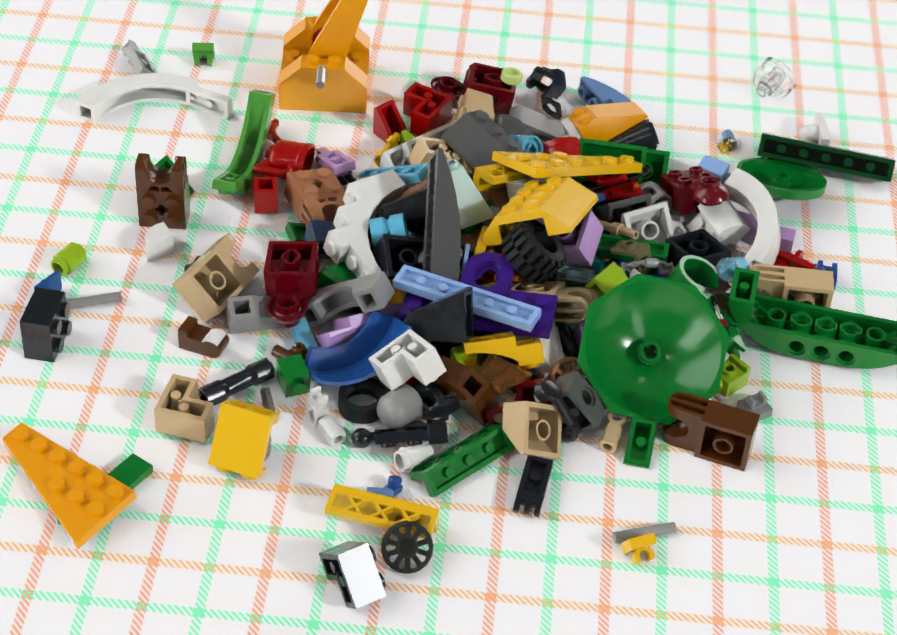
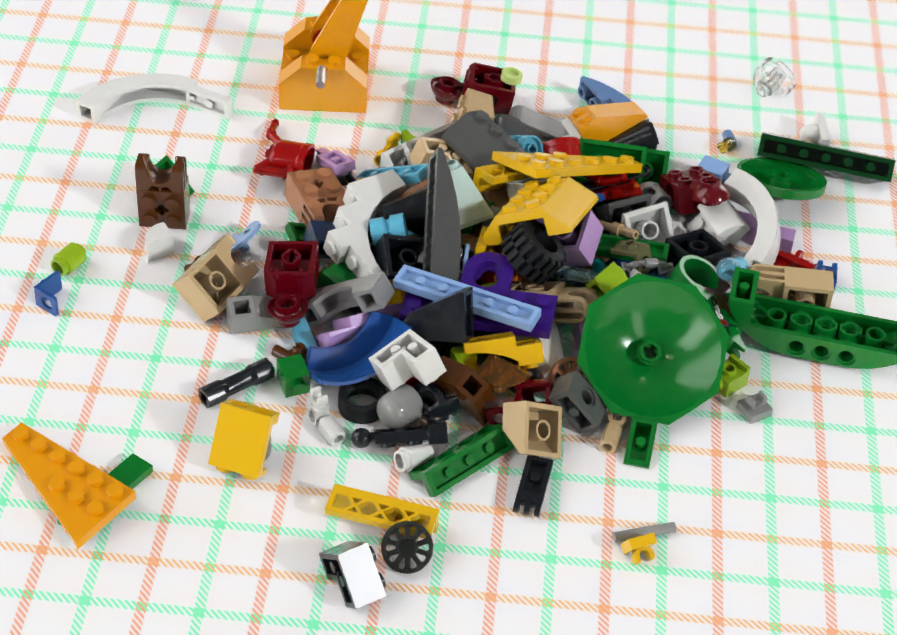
(45, 324): black brick -> none
(95, 300): light grey piece -> none
(137, 58): light grey hinge -> none
(181, 411): tan brick -> none
(201, 339): reddish brown leg -> none
(203, 51): bright green tile -> none
(245, 236): none -> light blue piece
(251, 145): bright green arch -> none
(265, 195): red slope -> none
(267, 399): clear smoke tile -> none
(387, 121): red slope -> none
(392, 489): arm -> none
(426, 108): red brick -> none
(548, 390): black bar -> none
(554, 90): black piece -> none
(568, 341): black cone -> none
(711, 430): reddish brown brick -> none

